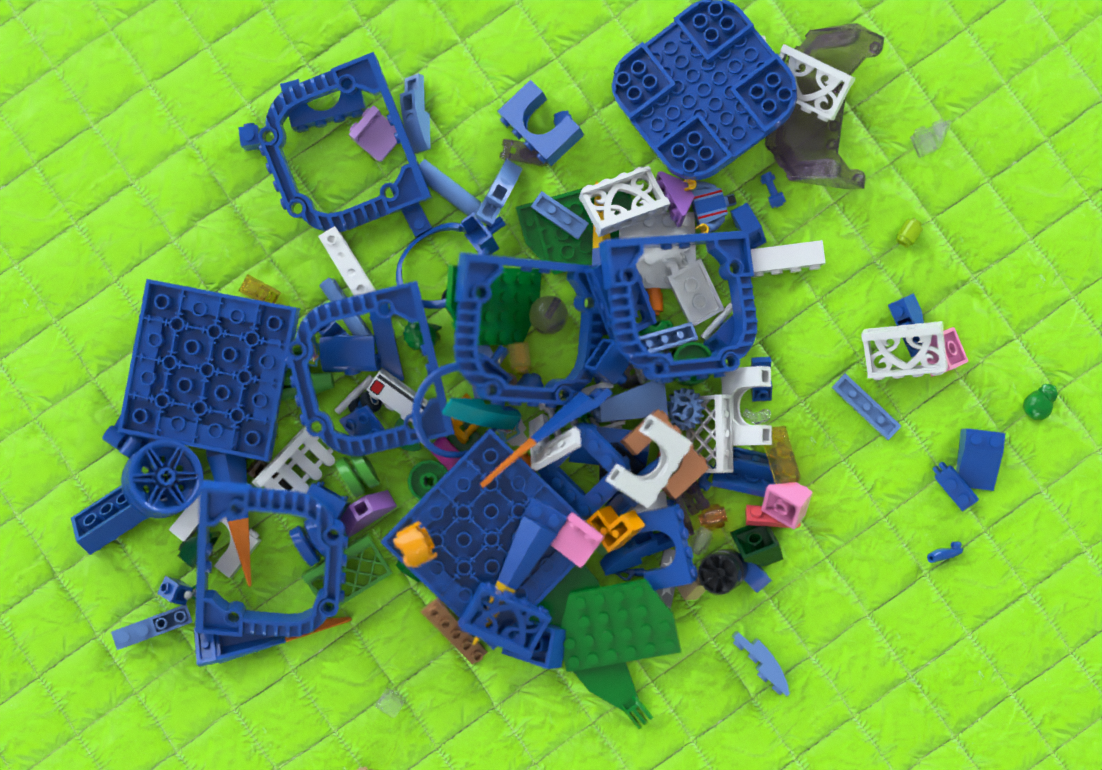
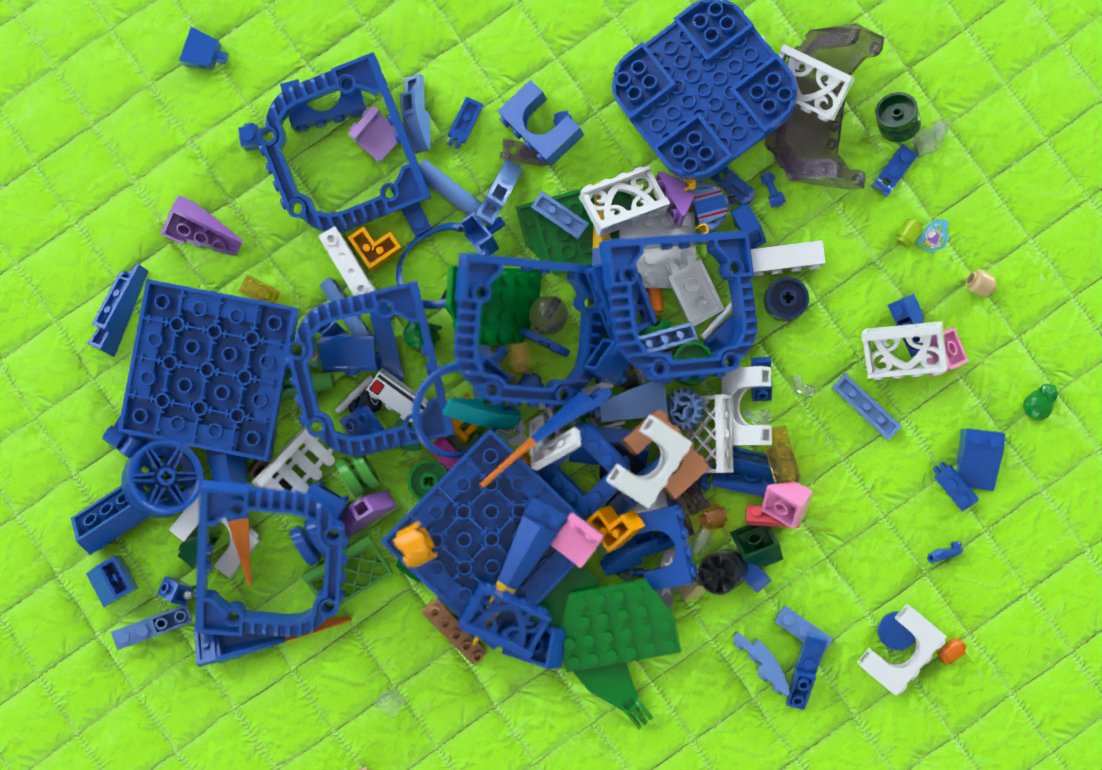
(112, 580): none -> blue slope
(117, 310): none -> blue wedge
(194, 225): none -> medium lavender wedge
(202, 51): none -> blue torso
(377, 252): none -> light orange brick
(465, 122): none -> blue hinge
(545, 342): none -> blue tile
(734, 185): none -> blue piece
(797, 299): none -> dark blue wheel
(798, 625): none -> medium blue plate
(802, 388): none -> clear arm
(805, 670): none -> blue slope
(893, 633): none -> blue tile
(895, 169): none -> blue plate
(897, 676): none -> white arch
(898, 117): none -> dark green wheel
(934, 236): none -> sticker
(952, 651): none -> orange brick
(981, 283): none -> tan head

